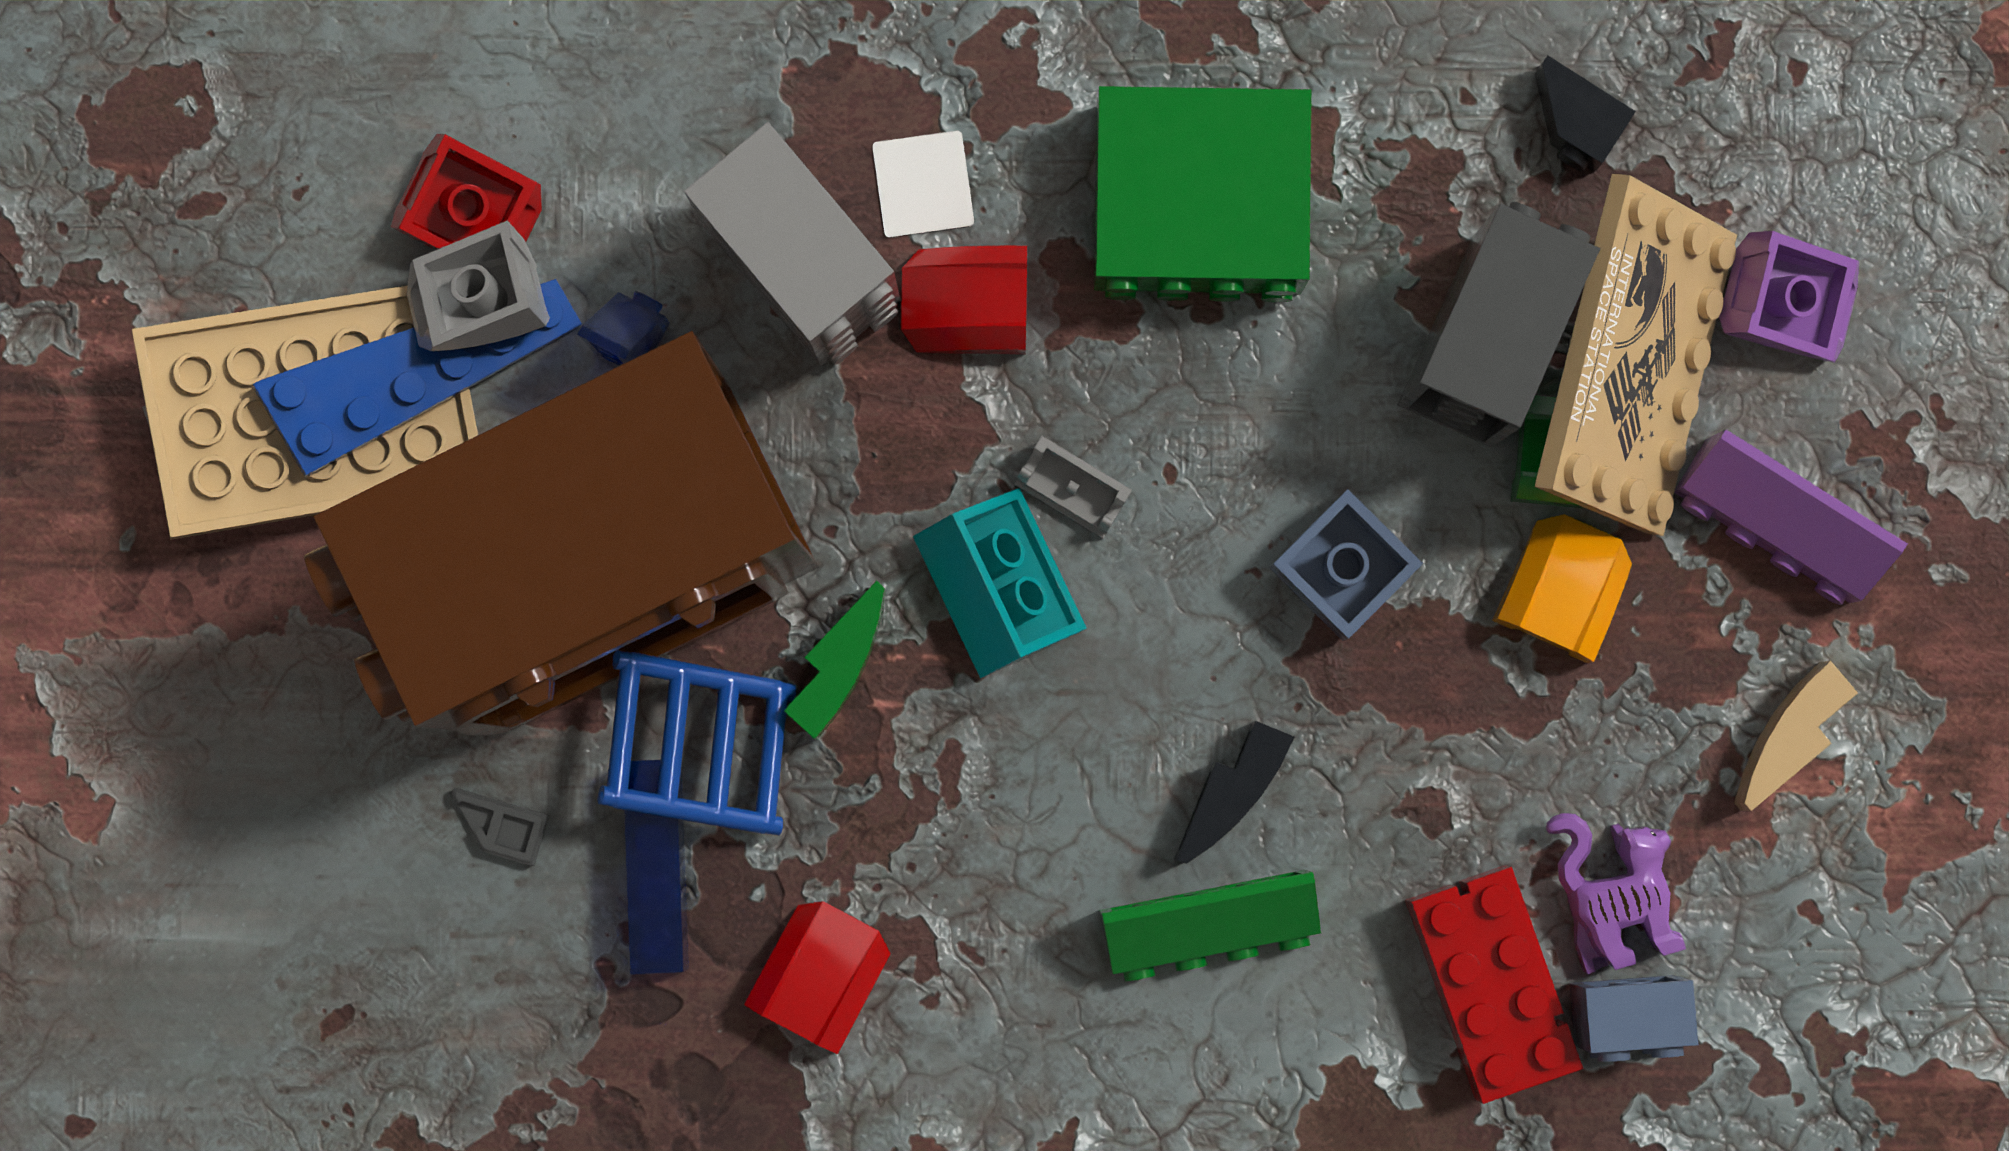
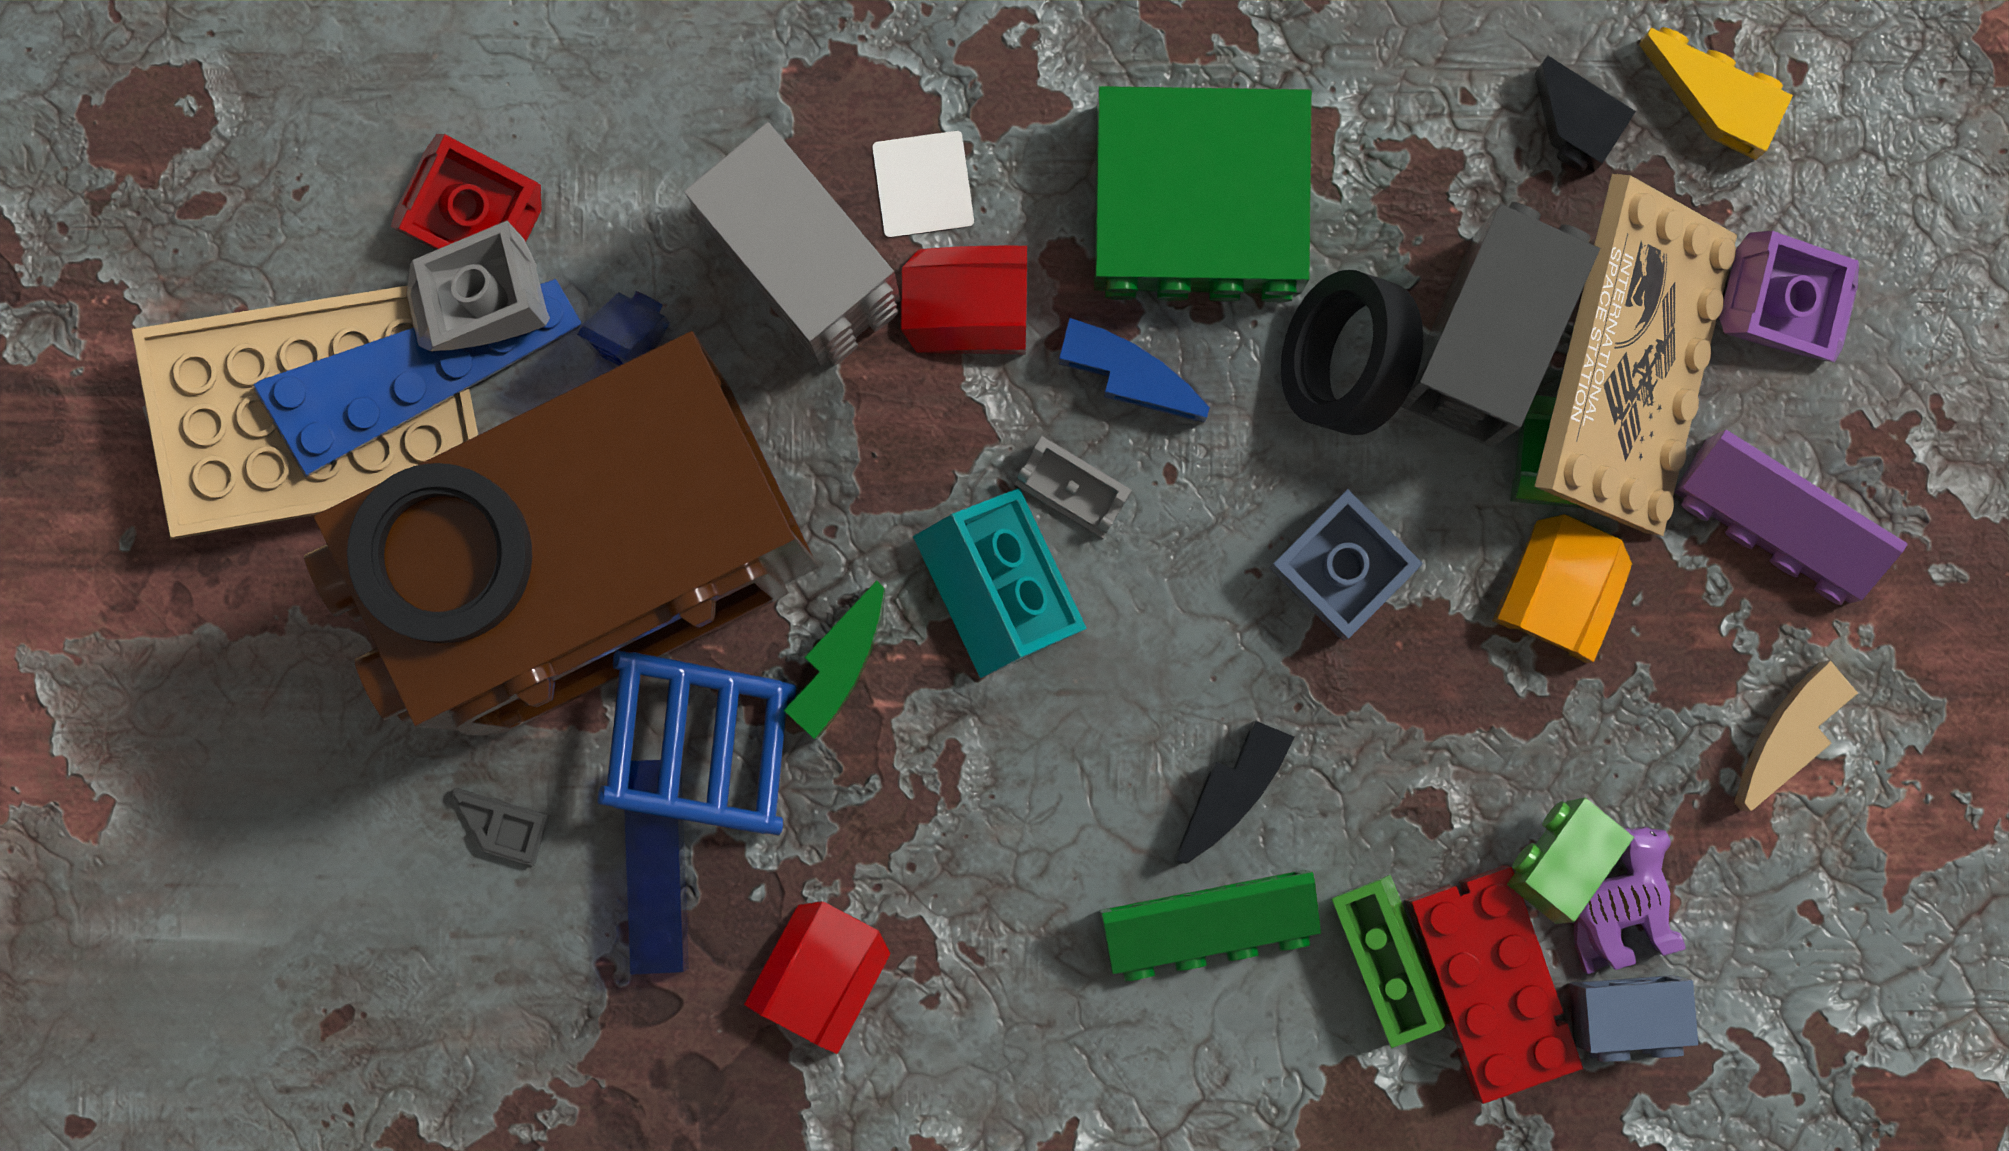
(371, 530): none -> black tyre
(1132, 372): none -> blue slope
(1391, 362): none -> black tyre
(1391, 961): none -> bright green brick
(1569, 859): none -> bright green brick
(1723, 100): none -> yellow slope

